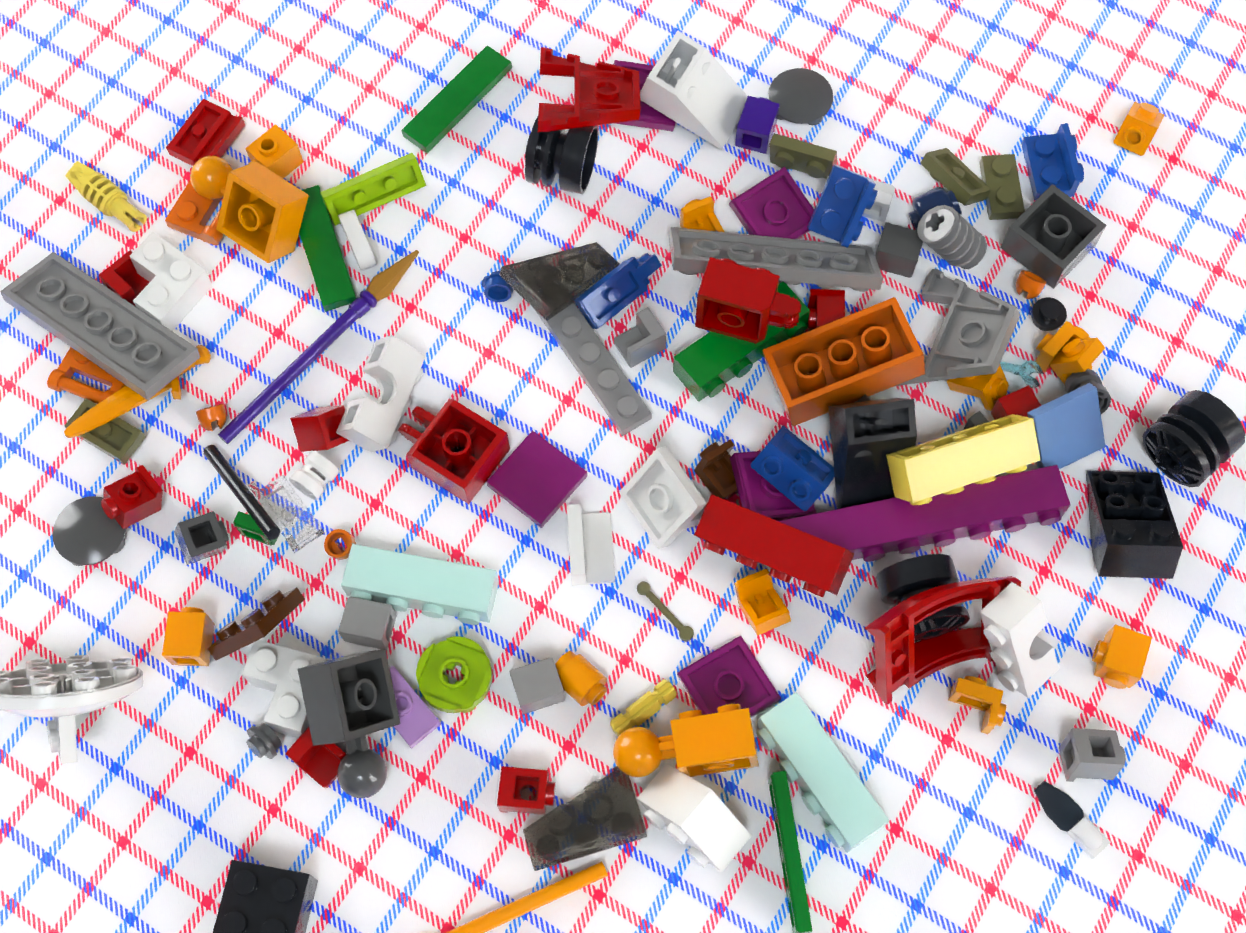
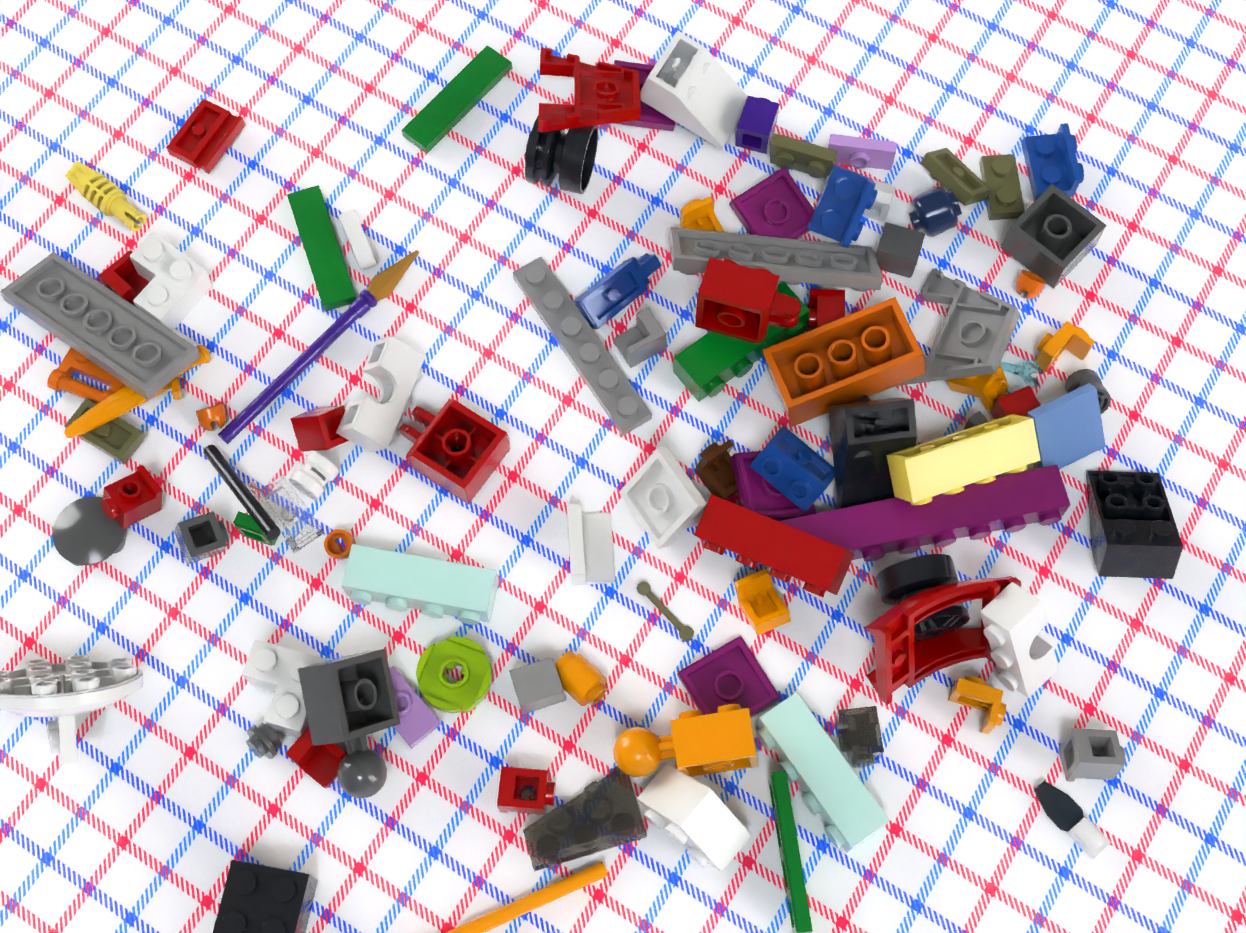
(188, 637): light orange brick -> none
(191, 215): orange plate -> none
(256, 208): light orange brick -> none
(256, 623): reddish brown plate -> none
(275, 151): light orange brick -> none
(367, 623): light grey panel -> none
(374, 187): lime hinge -> none
(496, 288): blue plate -> none
(537, 479): magenta tile -> none
(559, 278): clear smoke wing -> none
(644, 707): light yellow axle -> none
(802, 96): dark grey dish -> none
(860, 735): none -> clear smoke brick
(863, 151): none -> lavender plate
(952, 237): light grey piece -> none
(1048, 314): black plate -> none
(1076, 357): light orange bracket -> none
(1121, 657): light orange brick -> none
(1139, 128): light orange bracket -> none
(1194, 438): black wheel -> none

